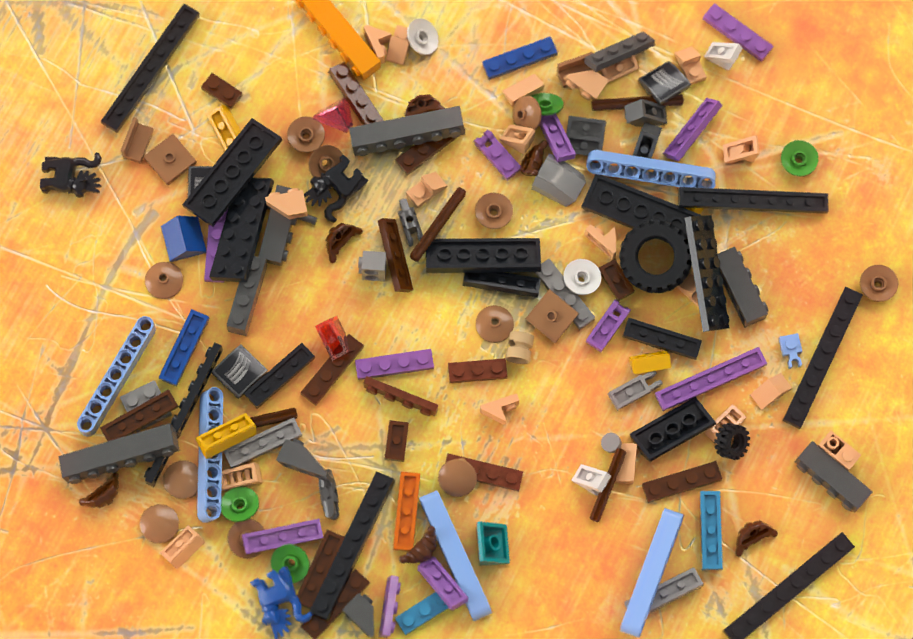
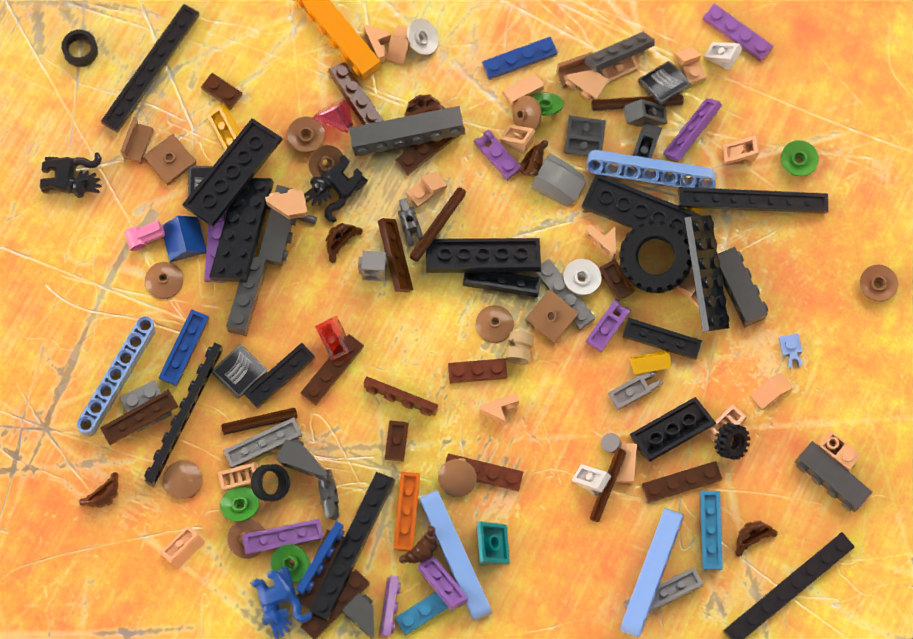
(79, 61): none -> black tyre
(119, 453): dark grey brick -> none
(139, 236): none -> bright pink piece
(159, 523): medium nougat dish -> none
(212, 464): light blue beam -> none
(226, 435): yellow slope -> none
(283, 482): none -> black tyre
(324, 552): none -> blue plate
(394, 364): medium lavender plate -> none
(495, 202): medium nougat dish -> none
(557, 138): medium lavender plate -> none
(710, 379): medium lavender plate -> none
(822, 357): black plate -> none

